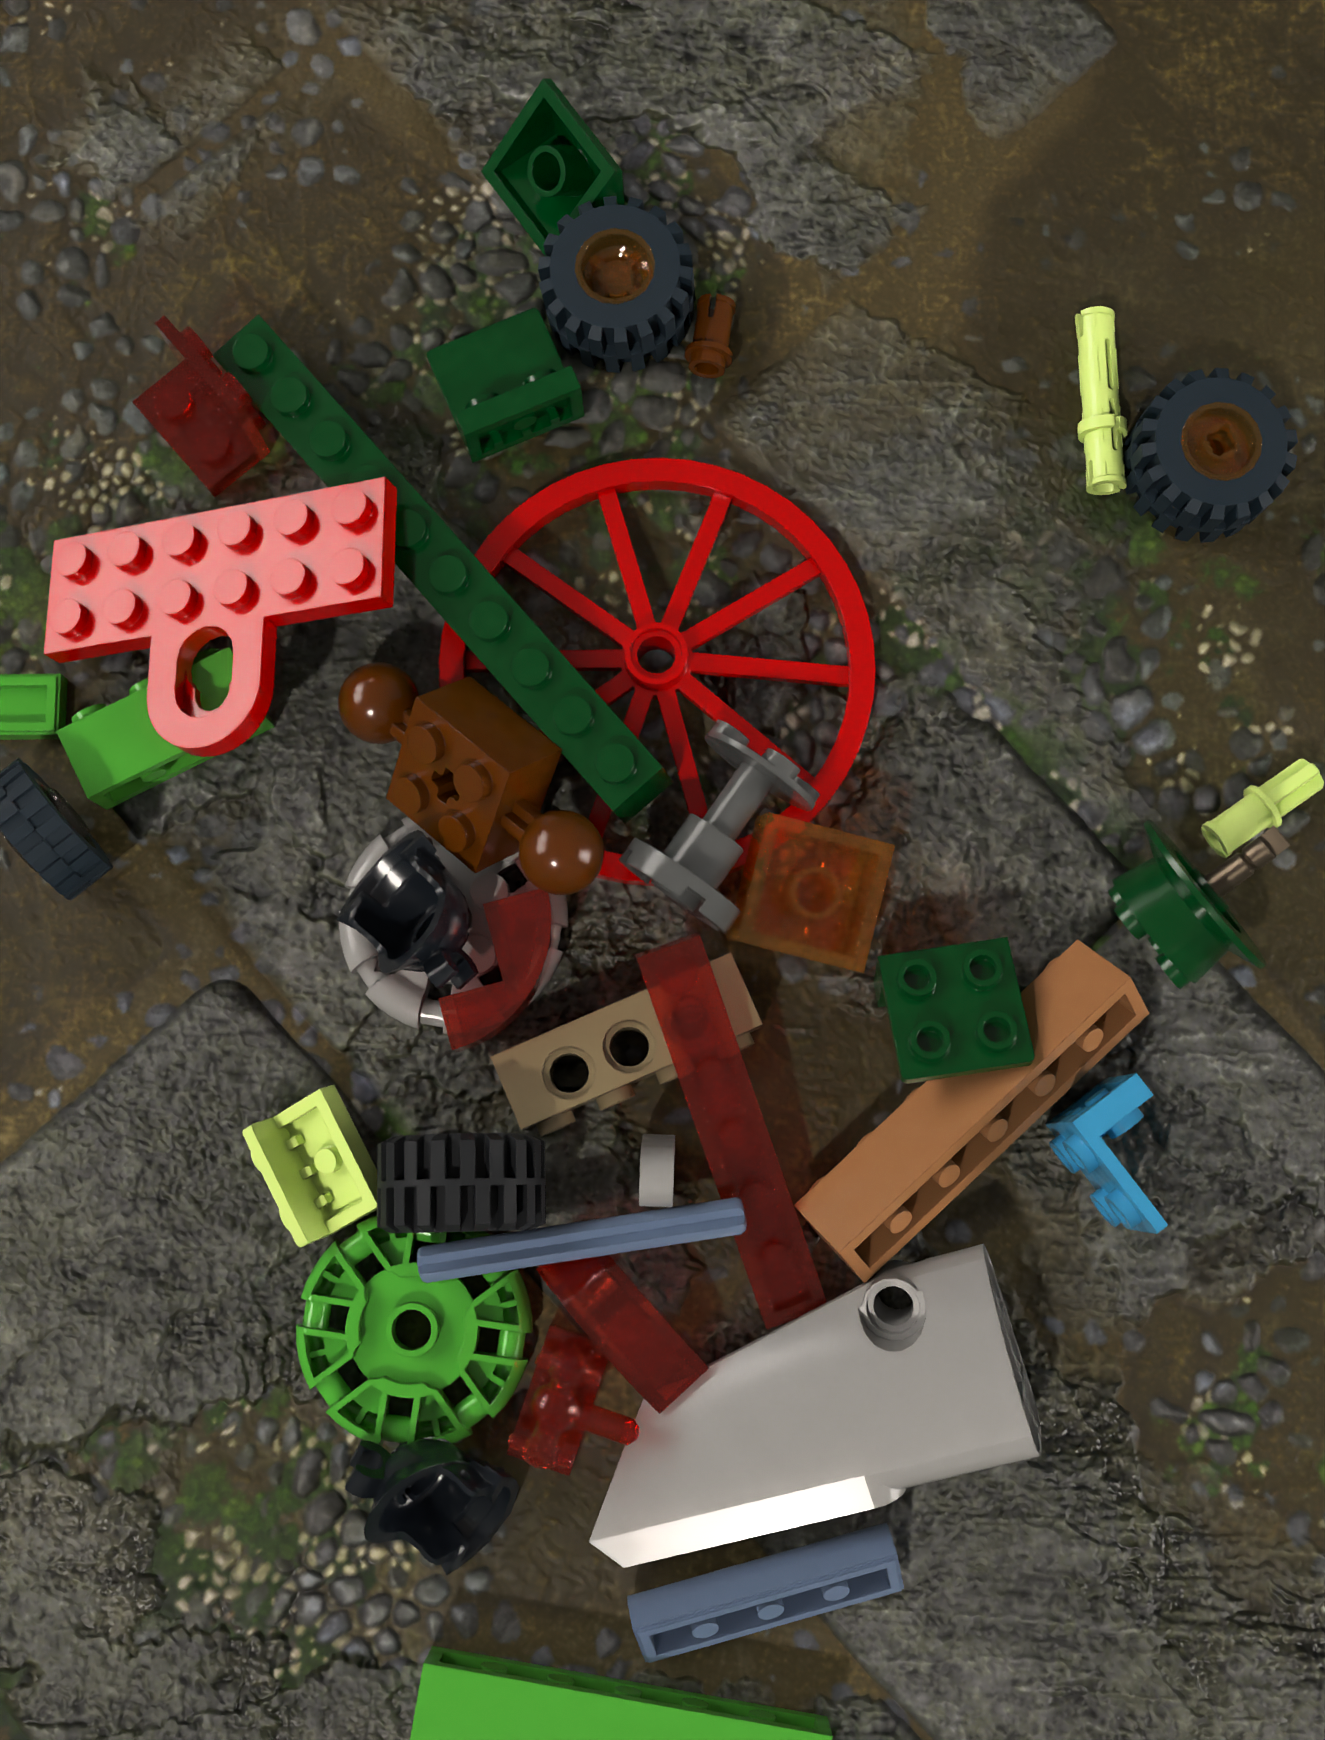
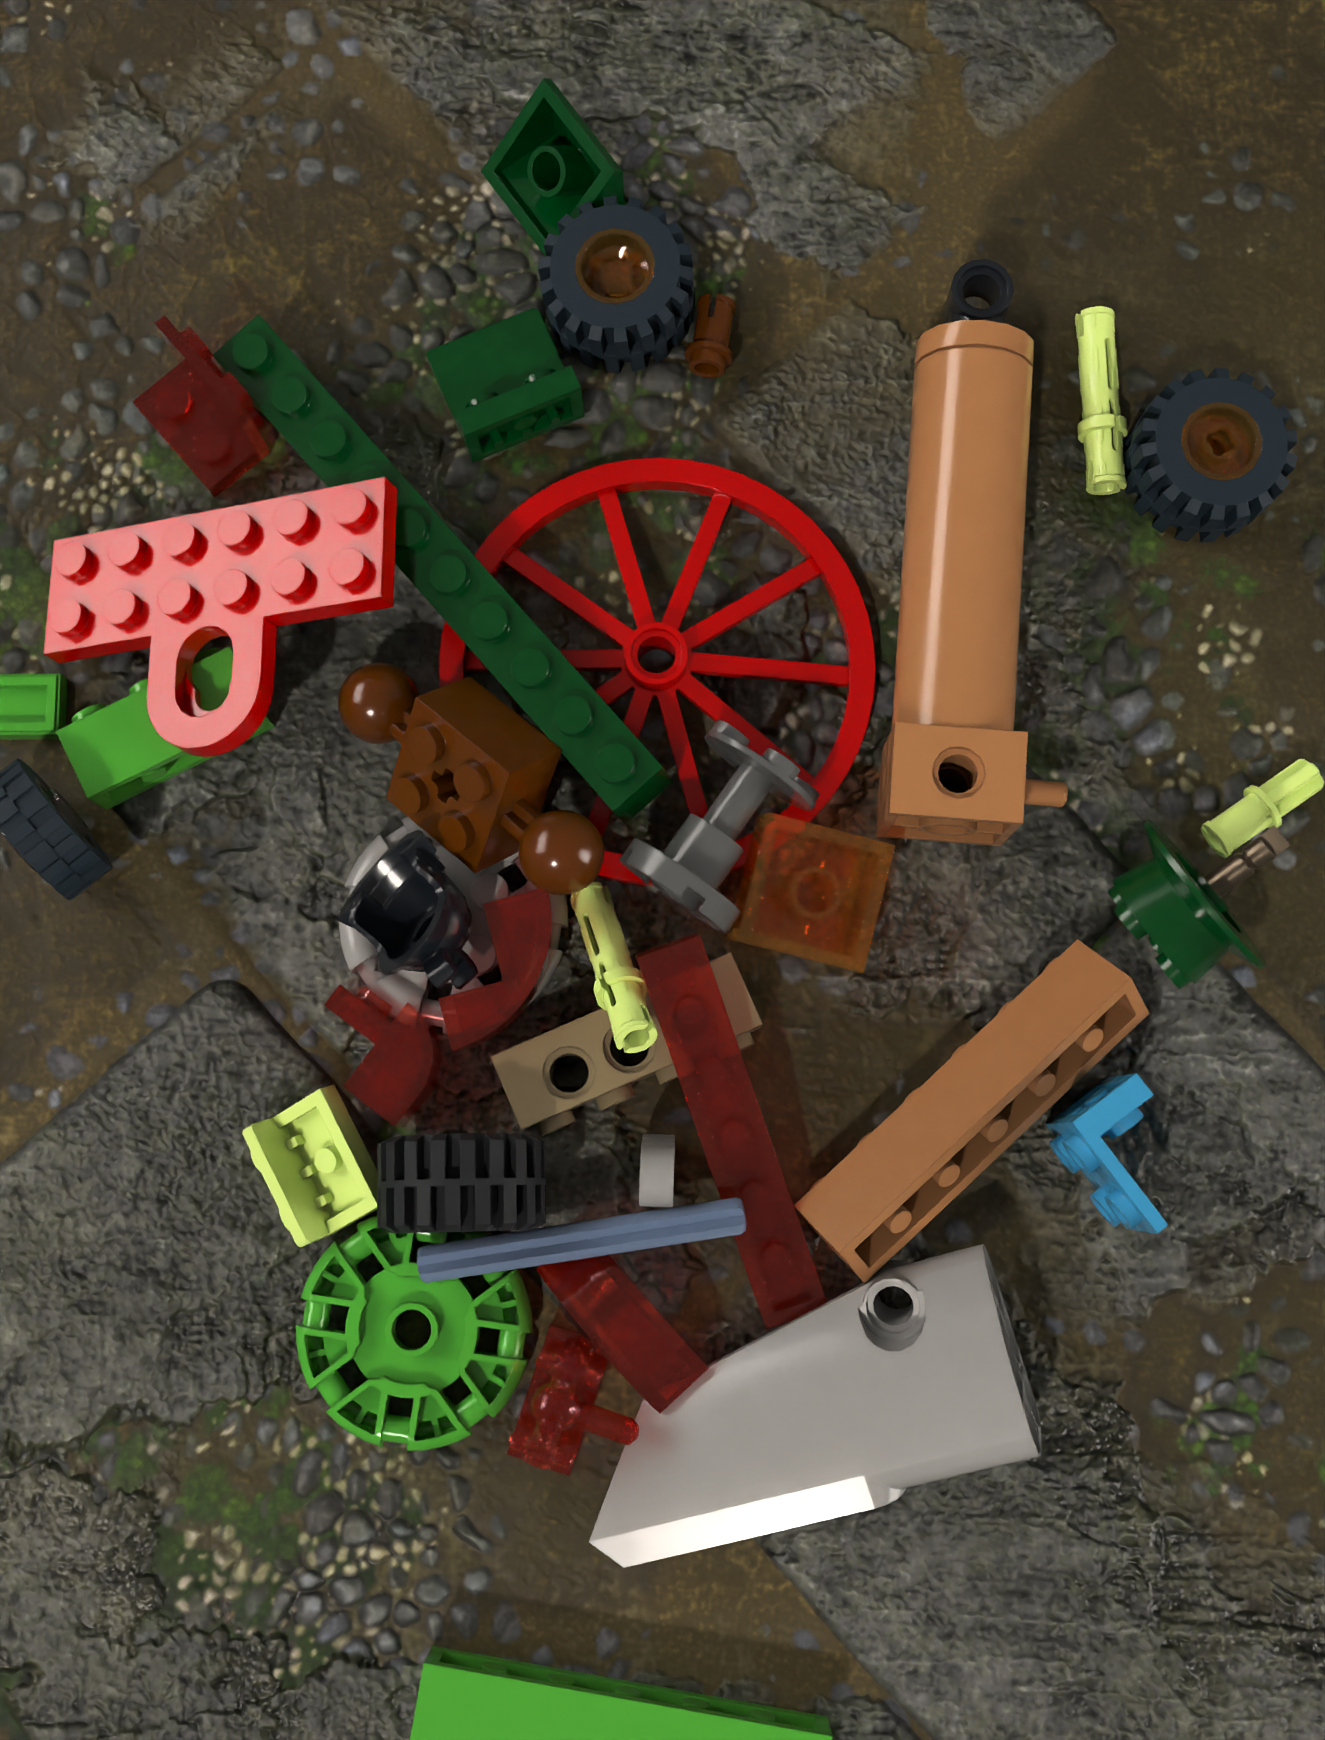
(401, 1064): none -> clear red brick
(432, 1498): black helmet -> none
(618, 984): none -> yellowish green pin
(765, 1593): sand blue brick -> none
(954, 1010): dark green bracket -> none
(963, 580): none -> medium nougat piece

